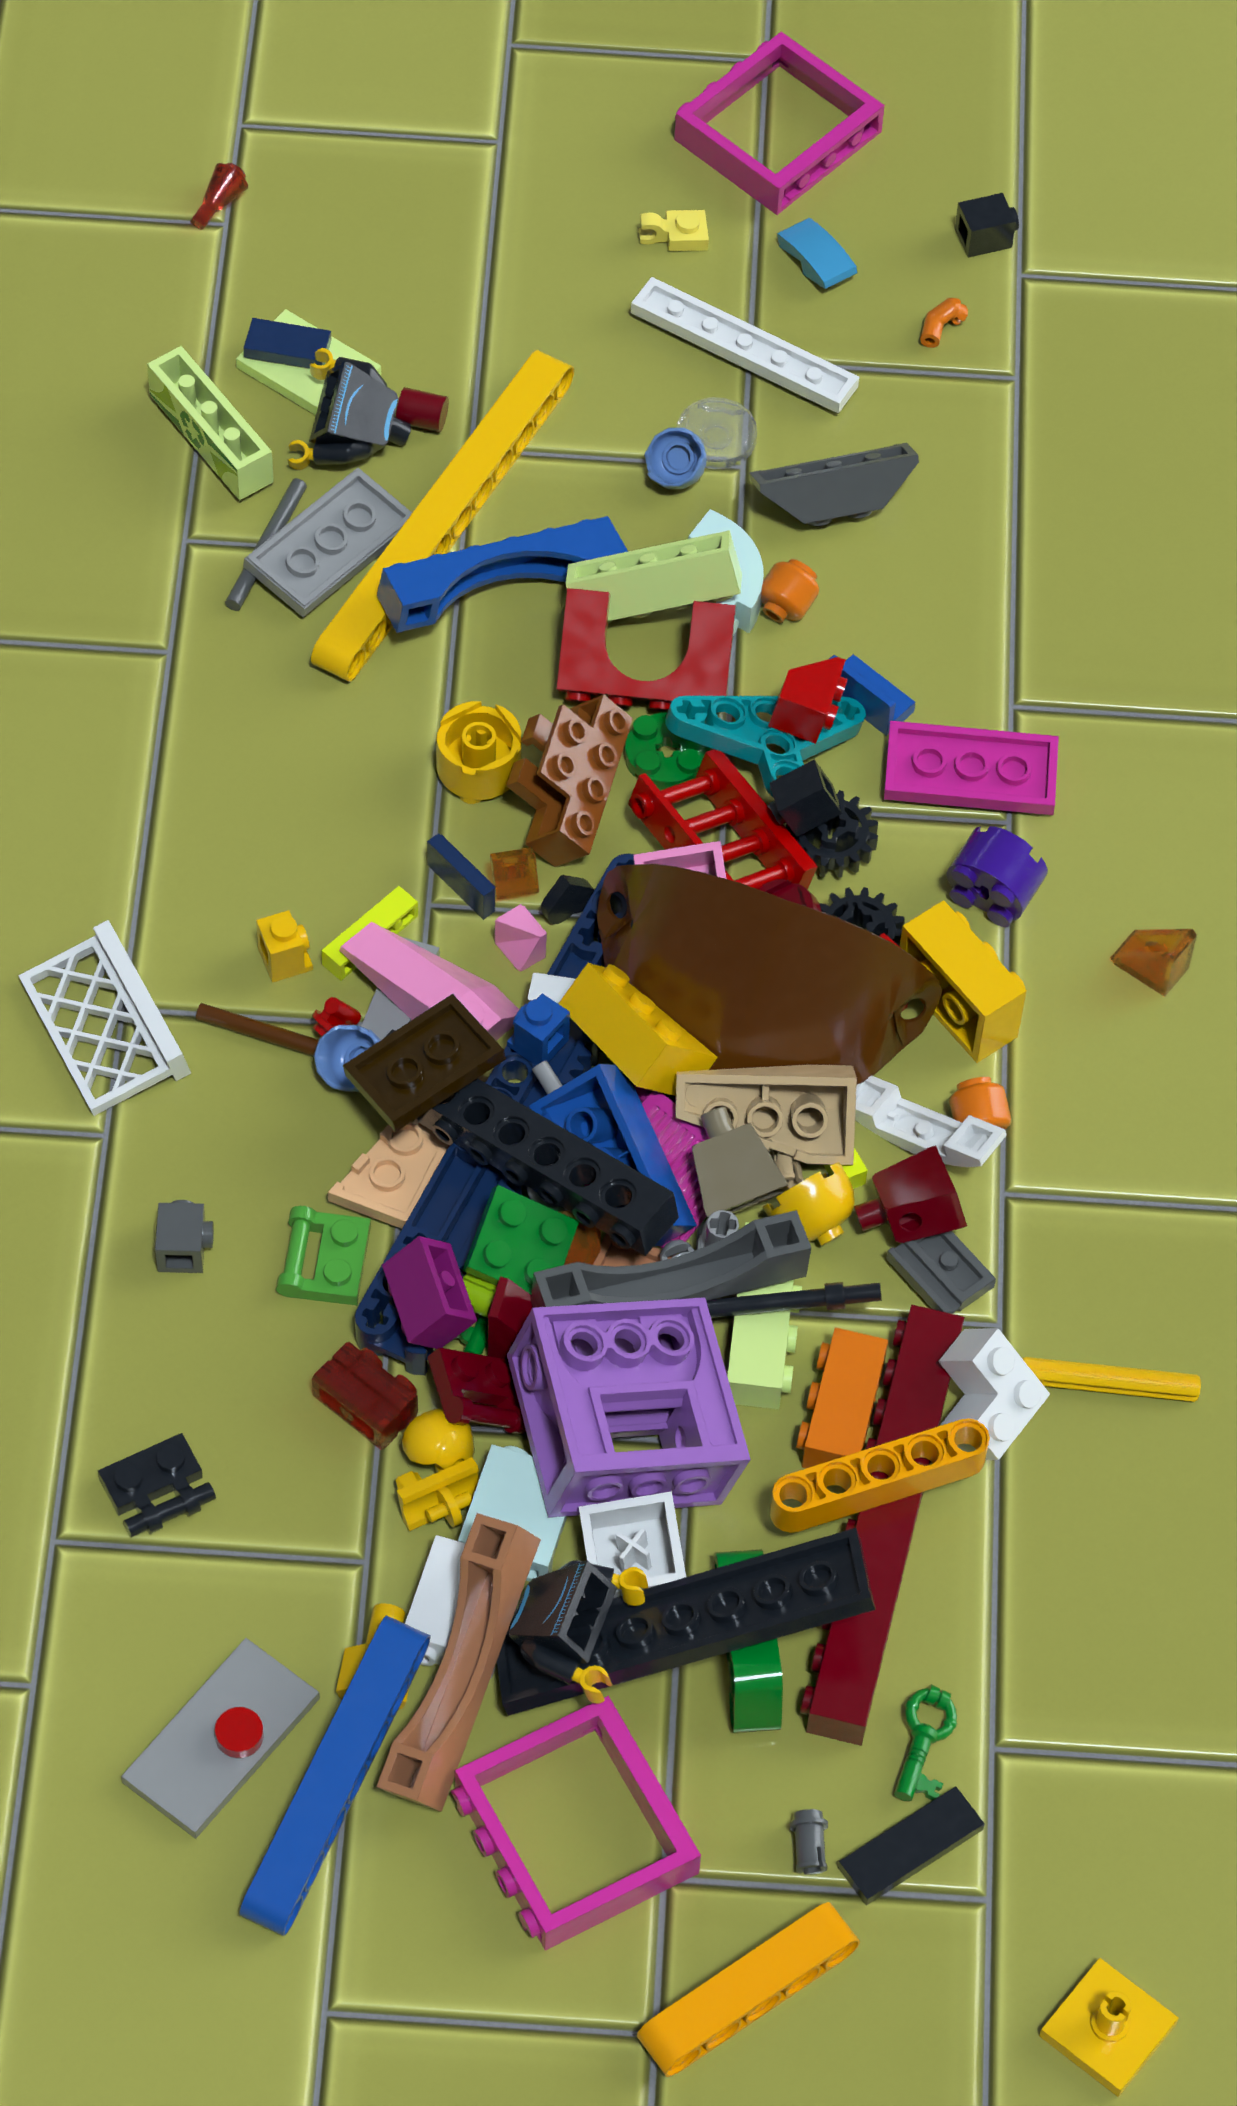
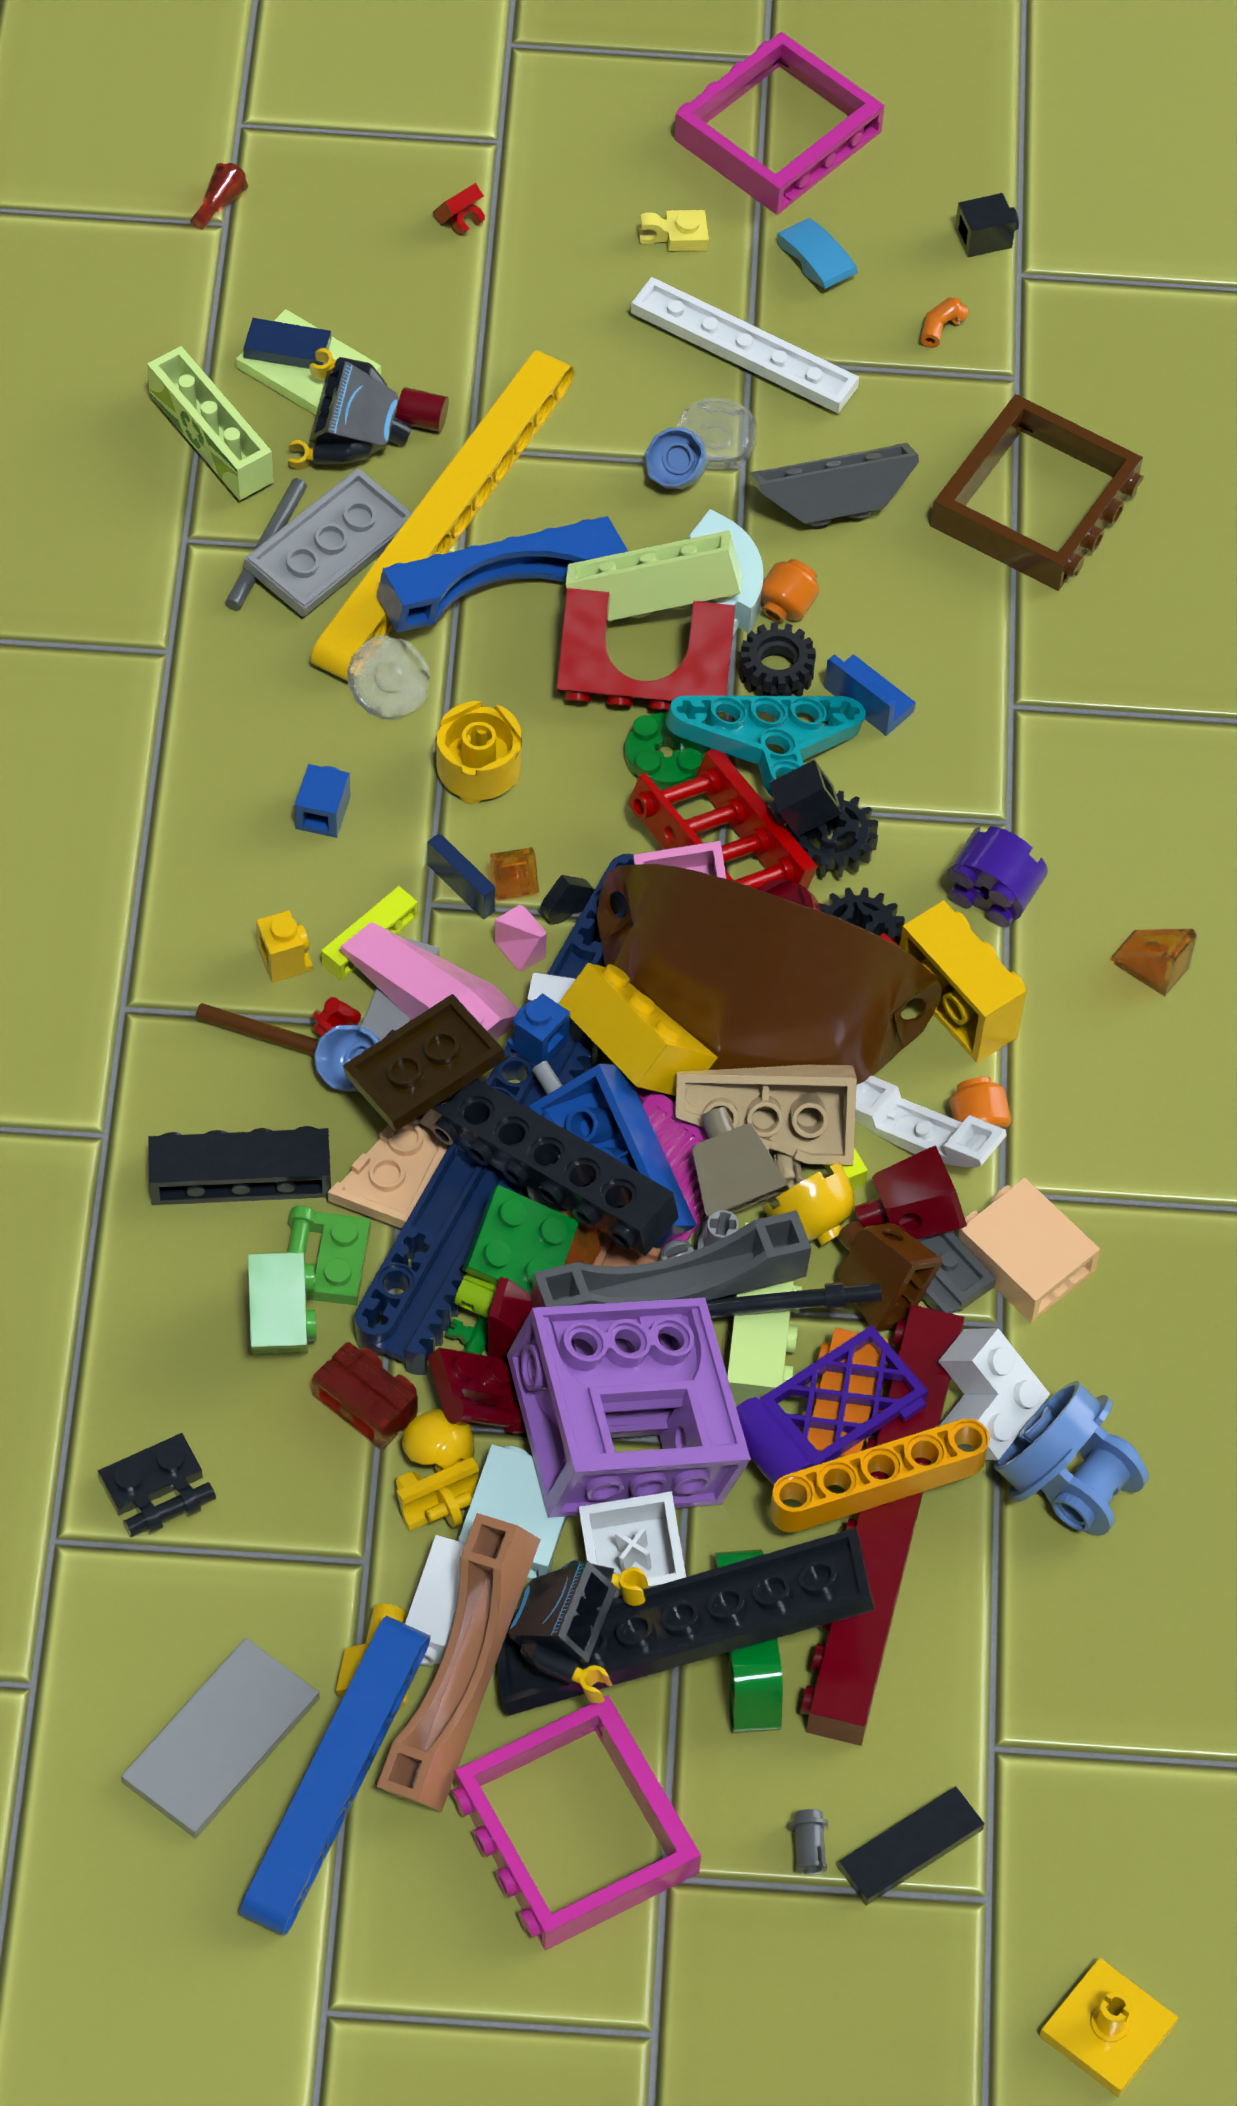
(141, 1012): white fence -> none
(182, 1237): dark grey brick -> none
(239, 1166): none -> black brick
(239, 1732): red tile -> none
(279, 1303): none -> piece
(322, 800): none -> blue brick
(388, 677): none -> clear tile
(429, 1292): magenta brick -> none
(461, 205): none -> red tile
(572, 777): dark orange piece -> none
(748, 1989): light orange beam -> none
(777, 643): none -> black tyre
(778, 1443): none -> dark purple piece
(807, 698): red slope -> none
(895, 1261): none -> reddish brown torso
(924, 1735): green piece -> none
(971, 767): dark pink plate -> none
(1006, 545): none -> reddish brown window
(1029, 1248): none -> light nougat brick
(1051, 1441): none -> medium blue piece
(1115, 1379): yellow axle -> none

